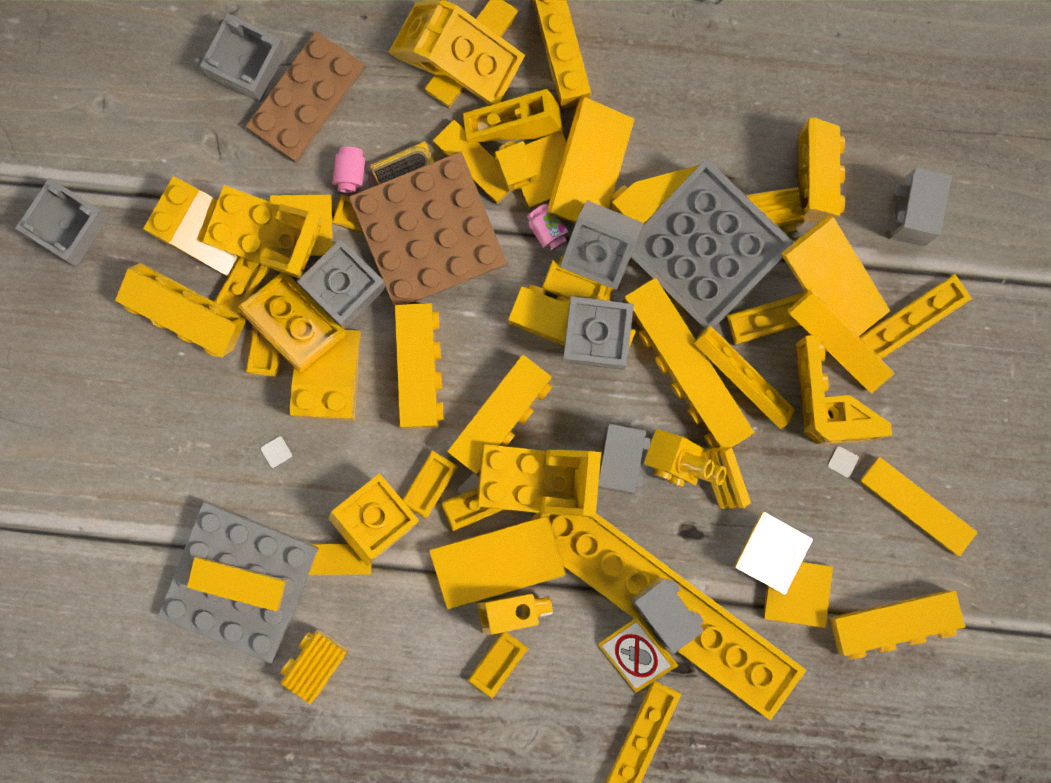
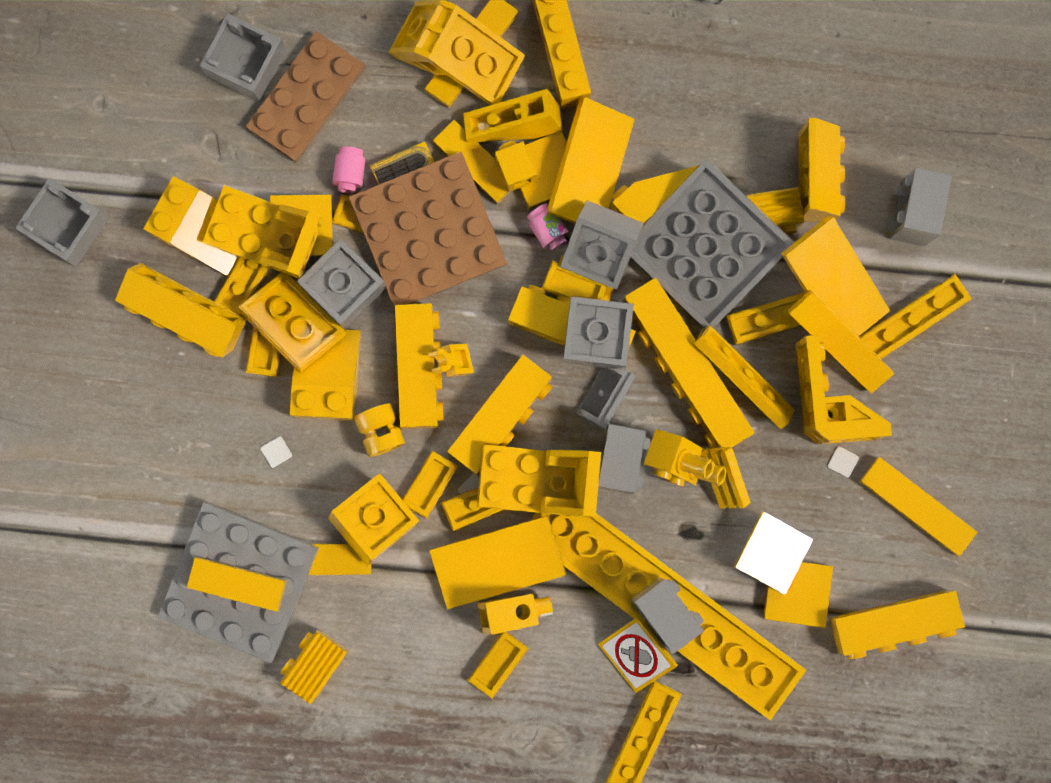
(377, 419): none -> yellow wheel
(453, 360): none -> yellow plate
(605, 396): none -> light grey hinge

